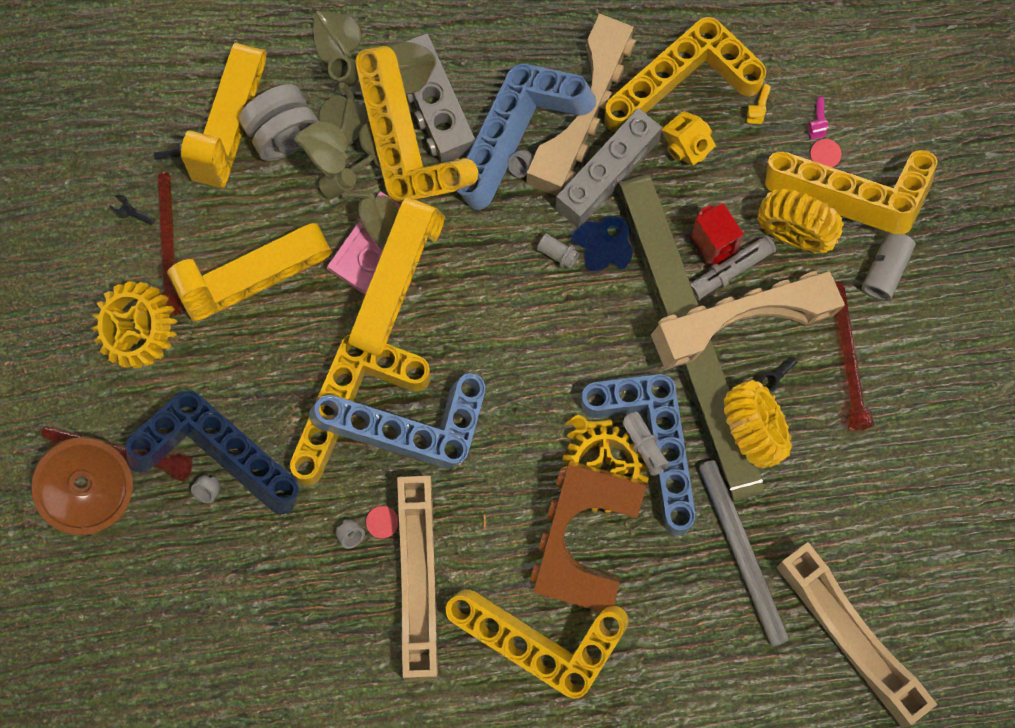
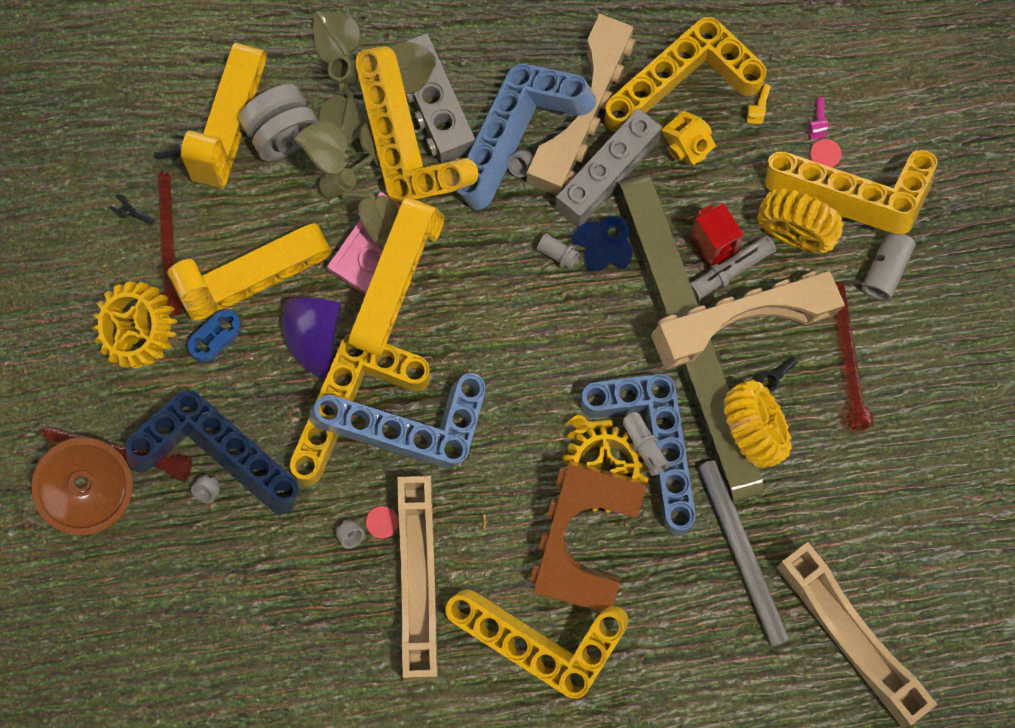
(209, 331): none -> blue beam
(310, 332): none -> dark purple brick

